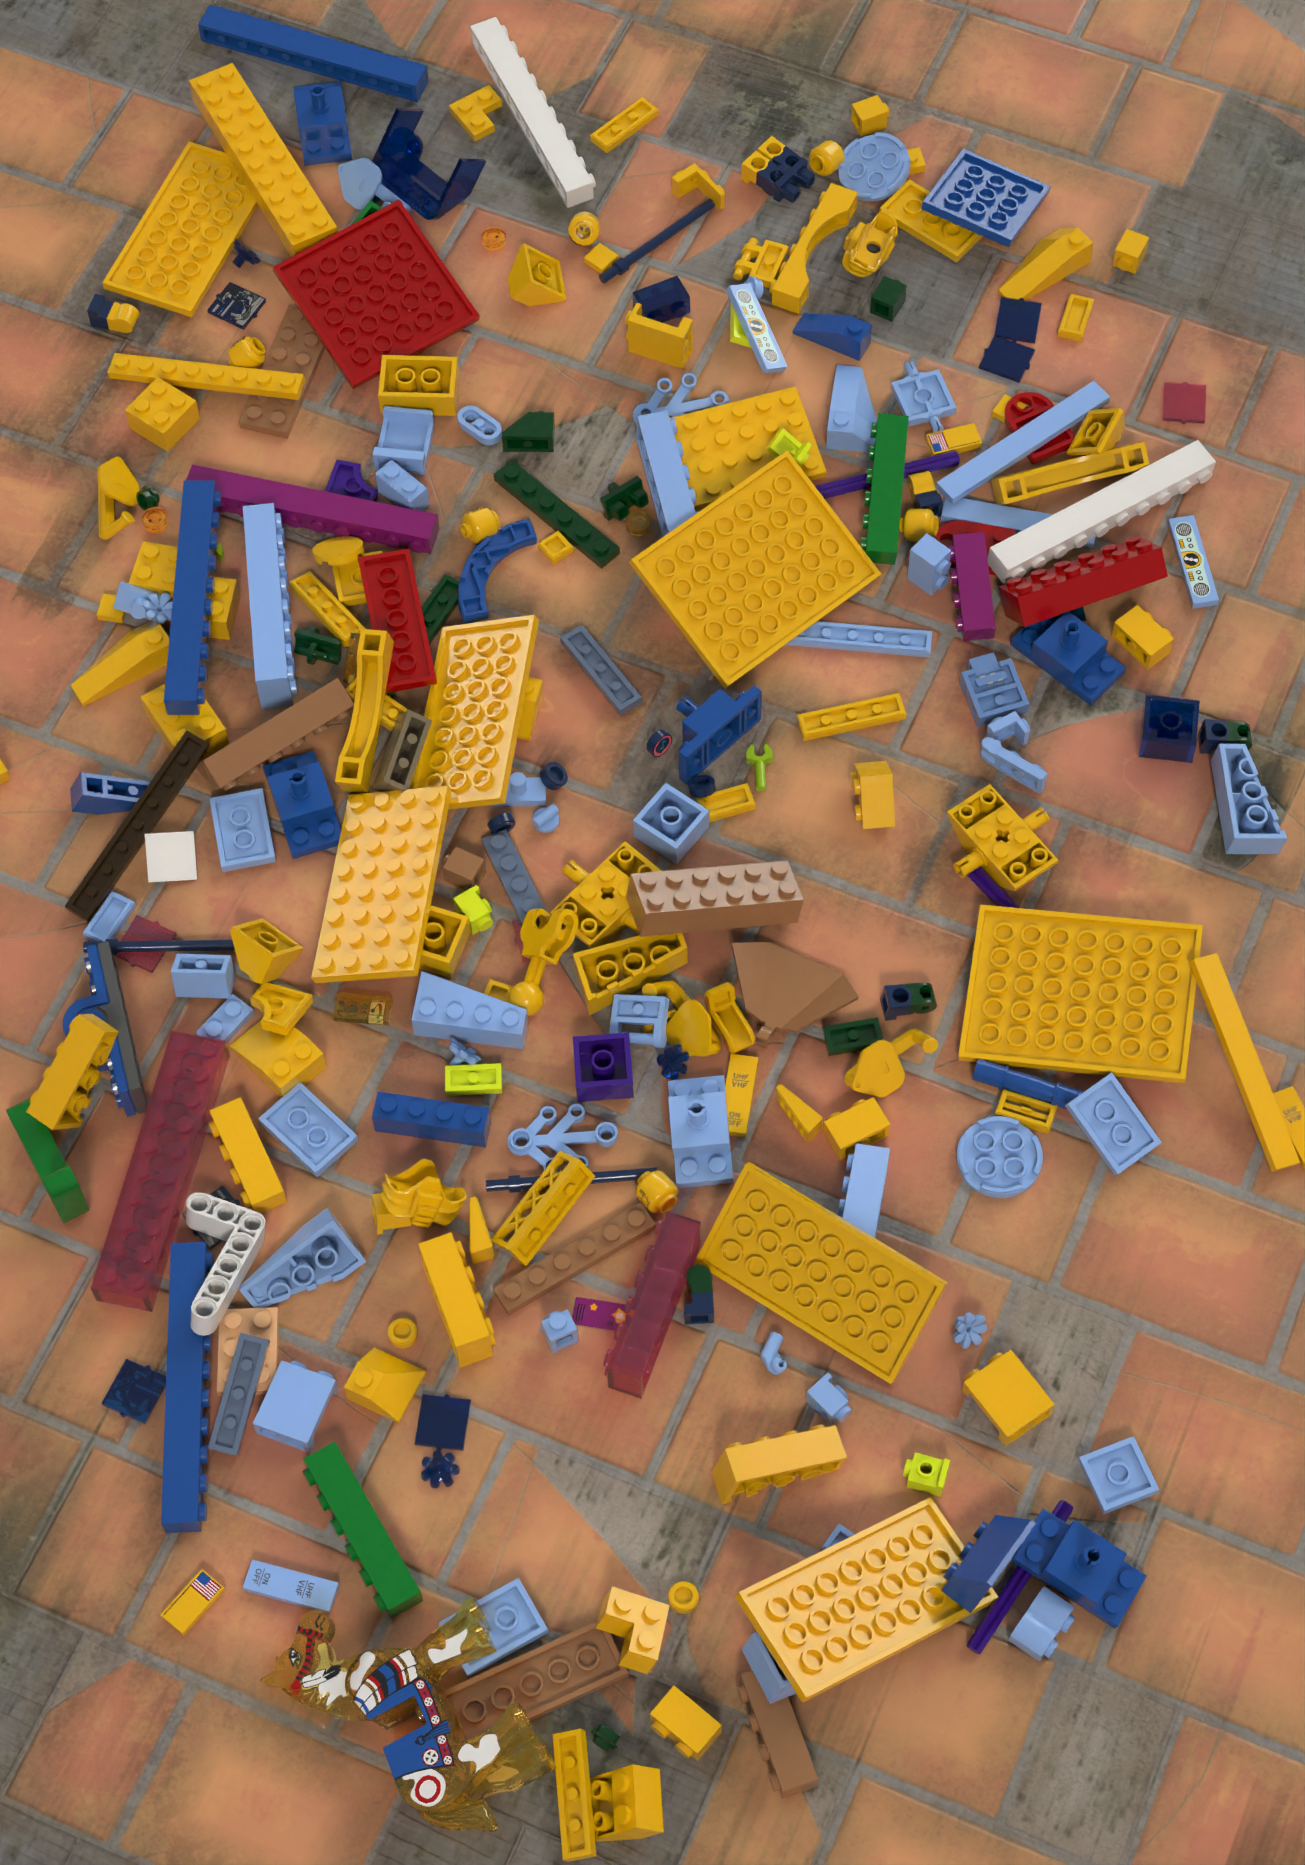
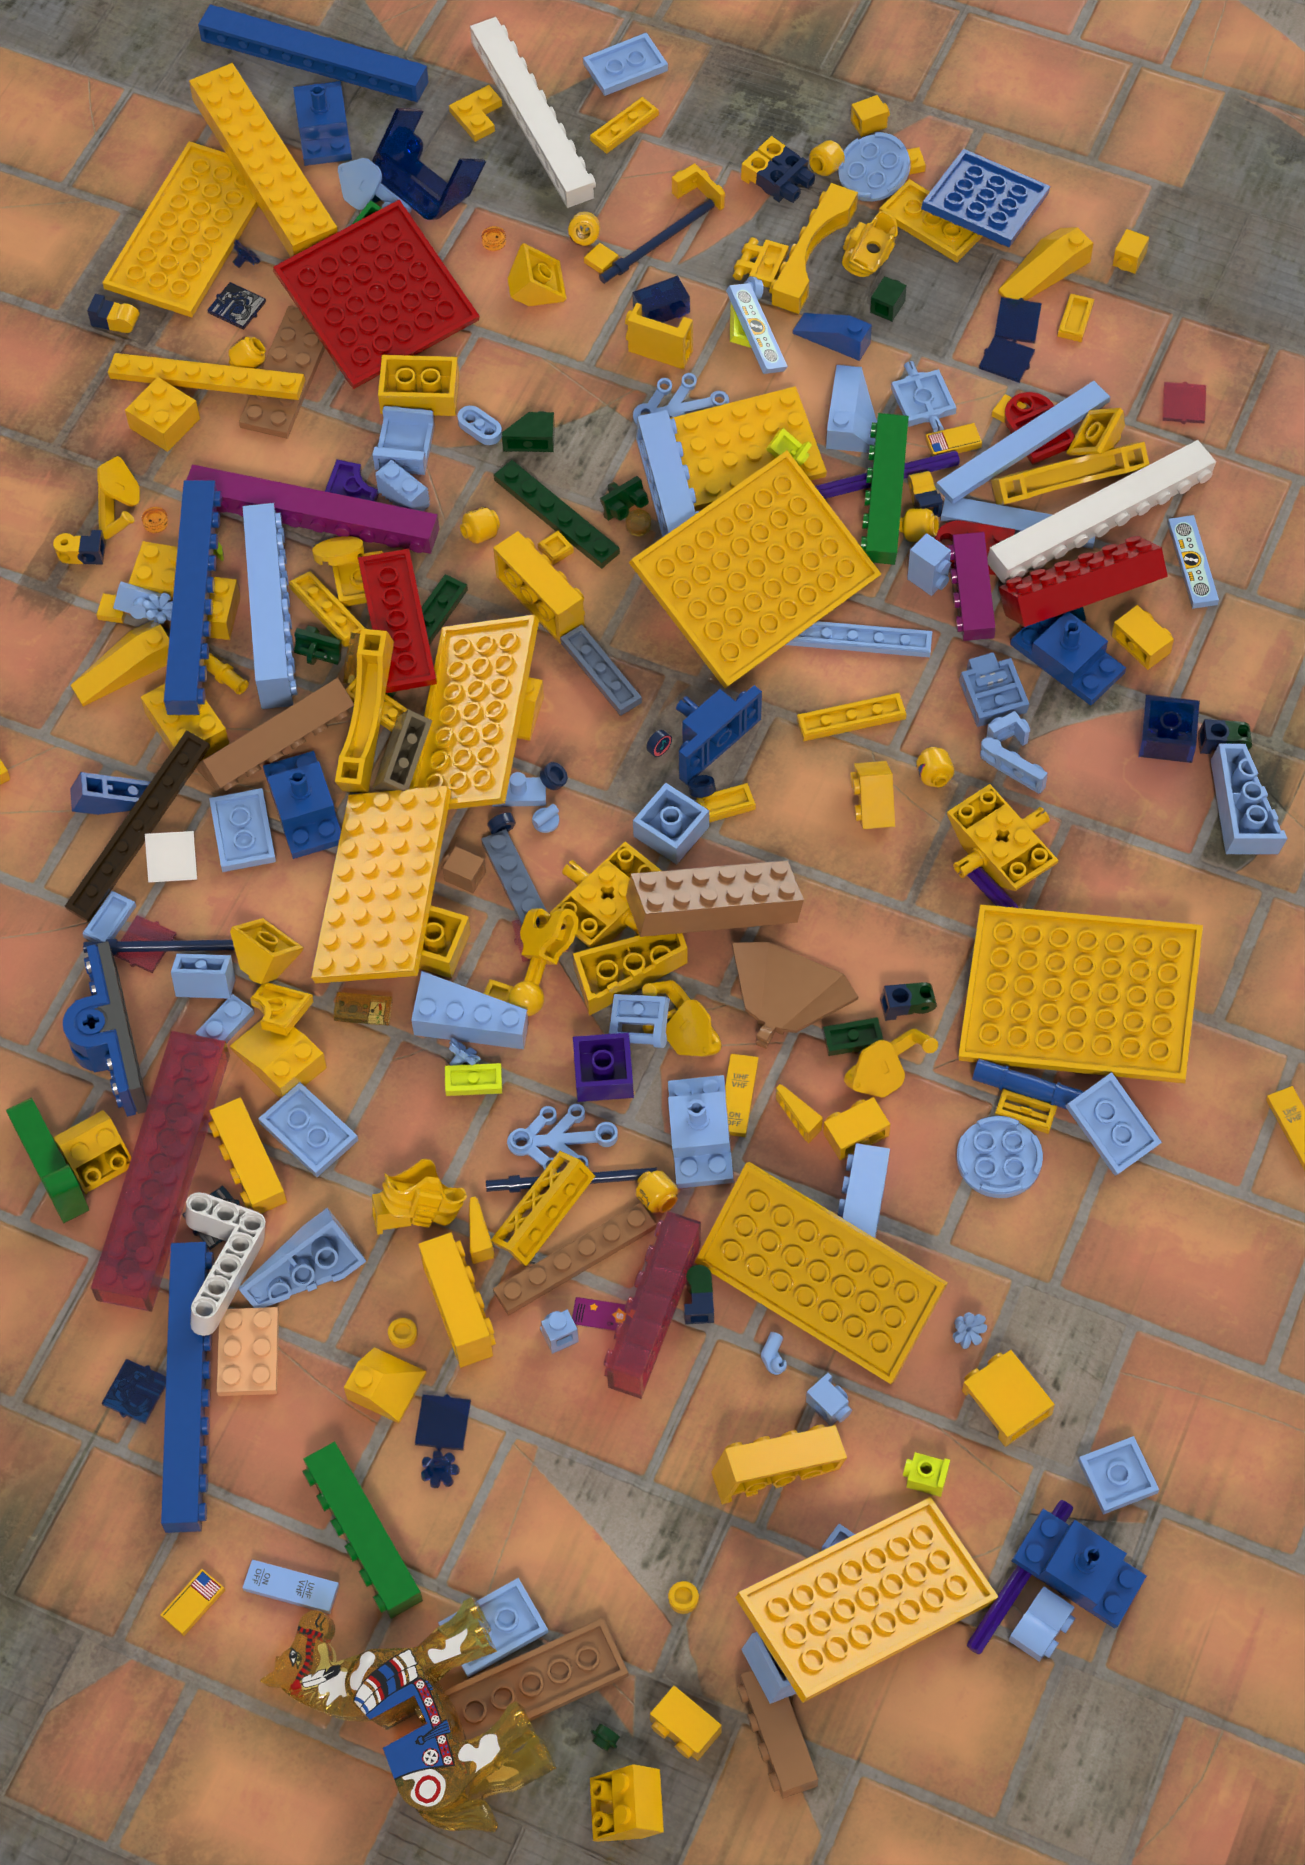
(73, 1073): yellow wedge -> none
(80, 549): none -> leg
(94, 1151): none -> yellow slope
(147, 498): dark green plate -> none
(225, 674): none -> yellow pin
(239, 1394): sand blue plate -> none
(295, 1405): light blue panel -> none
(431, 1119): blue brick -> none
(470, 904): neon yellow brick -> none
(483, 561): blue tile -> none
(539, 585): none -> yellow brick
(574, 1795): yellow plate -> none
(625, 64): none -> light blue plate
(638, 1622): yellow brick -> none
(672, 1062): clear blue plant -> none
(728, 1018): yellow animal -> none
(759, 763): lime bar -> none
(935, 767): none -> yellow head
(985, 1559): blue slope -> none
(1244, 1062): yellow tile -> none

